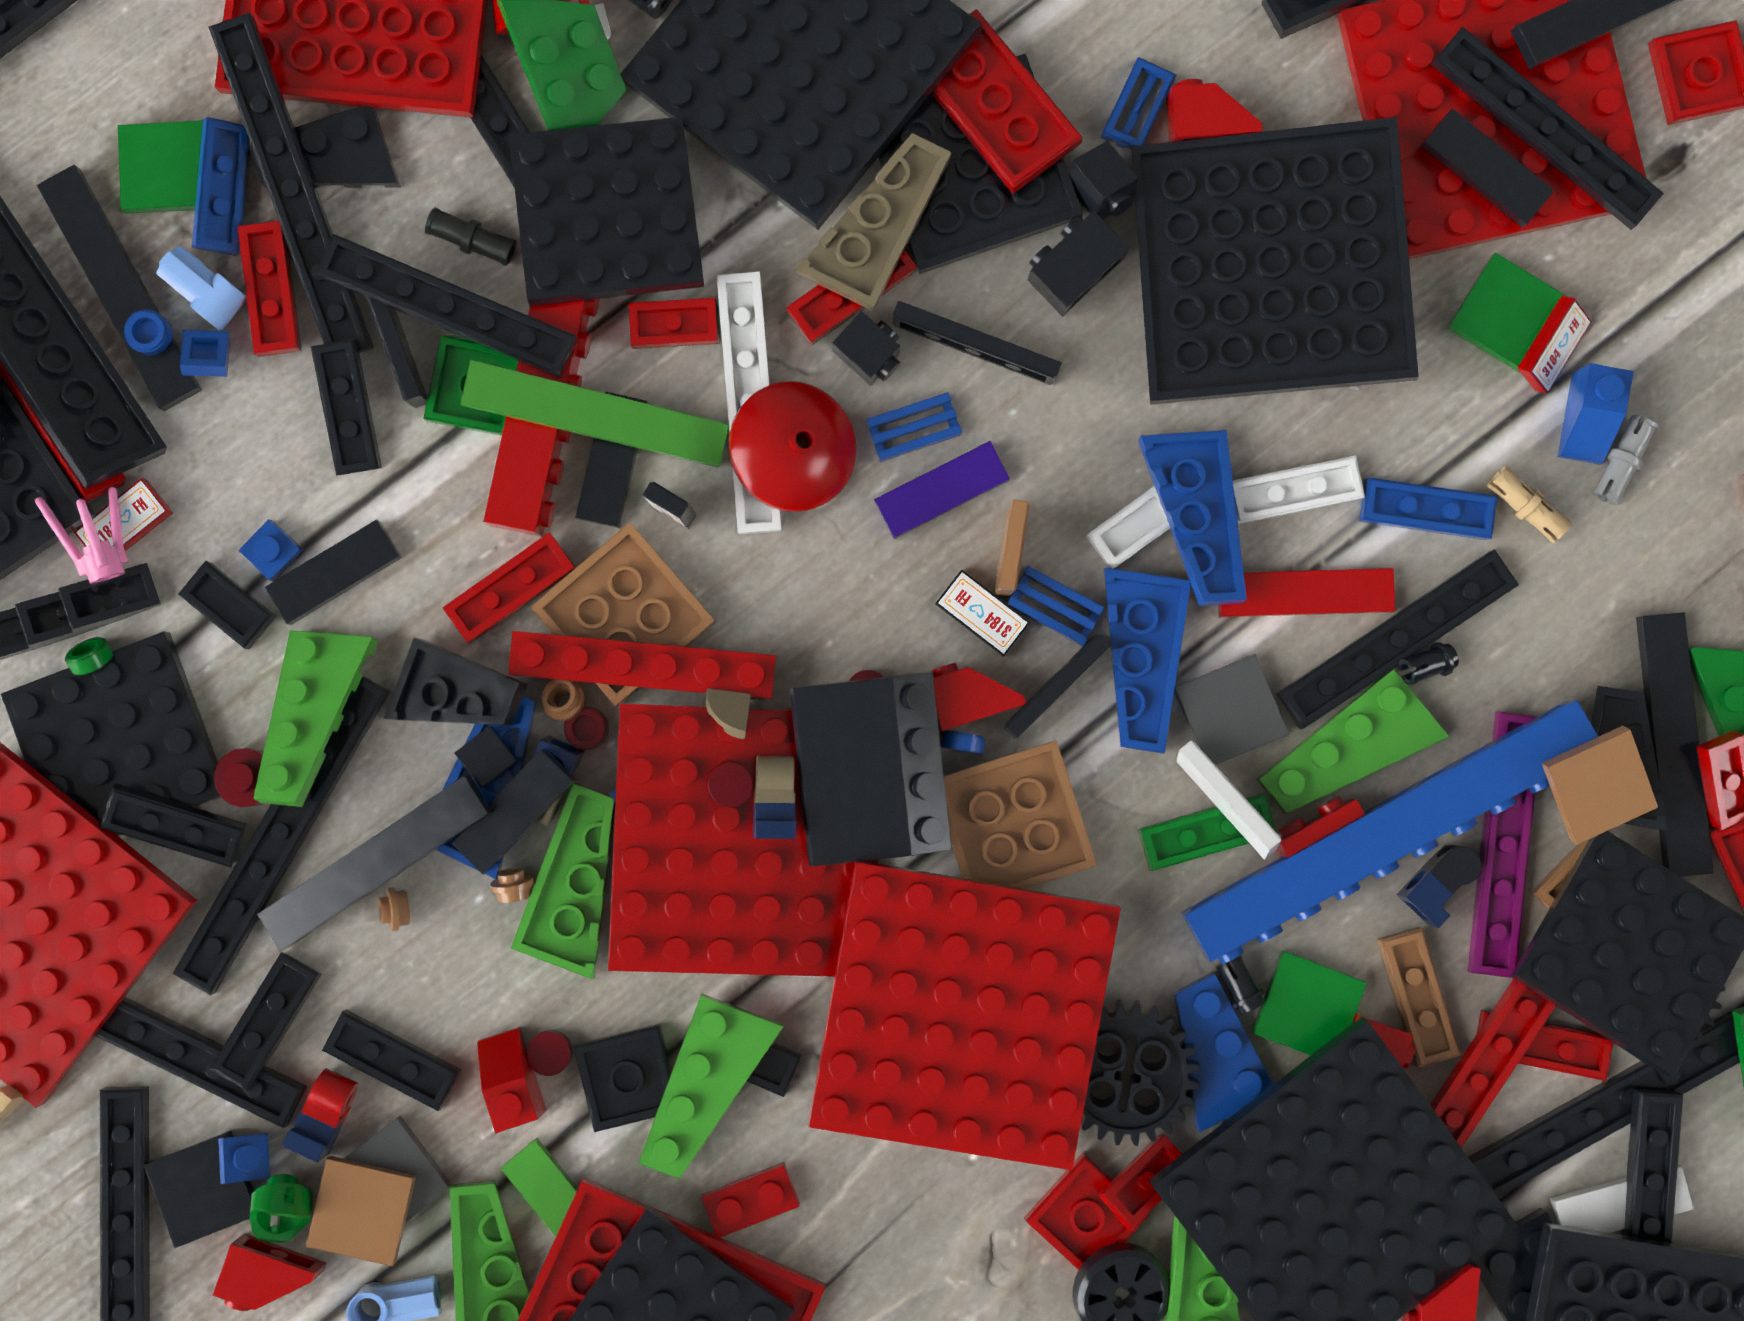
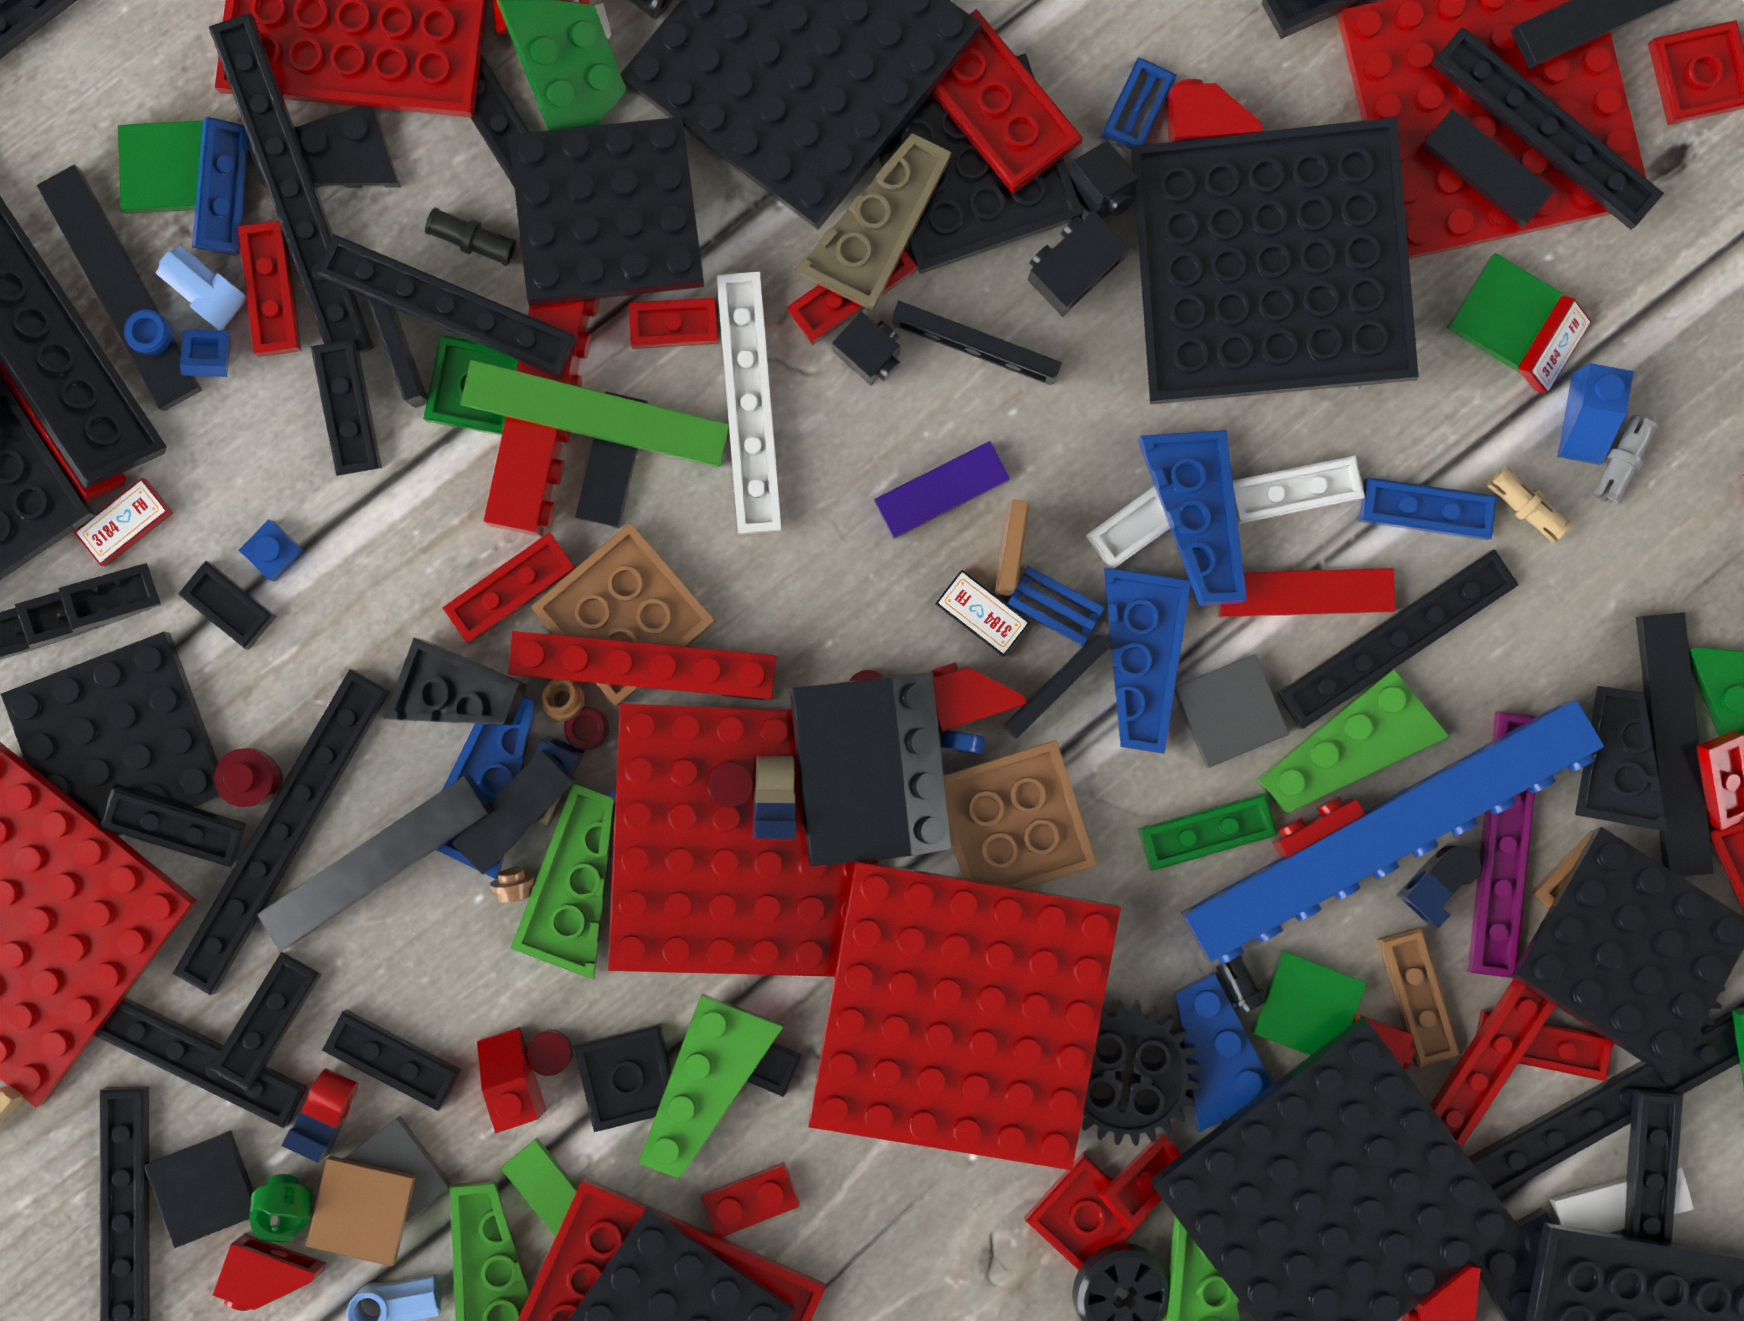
(88, 655): green tile -> none
(100, 559): bright pink plant -> none
(244, 1158): blue plate -> none
(307, 708): bright green wing -> none
(333, 572): black tile -> none
(394, 909): medium nougat plate -> none
(486, 756): black tile -> none
(669, 504): black tile -> none
(729, 710): dark tan tile -> none
(767, 453): red dish -> none
(908, 411): blue tile -> none
(1228, 799): white tile -> none
(1438, 660): black pin -> none
(1600, 784): medium nougat tile -> none

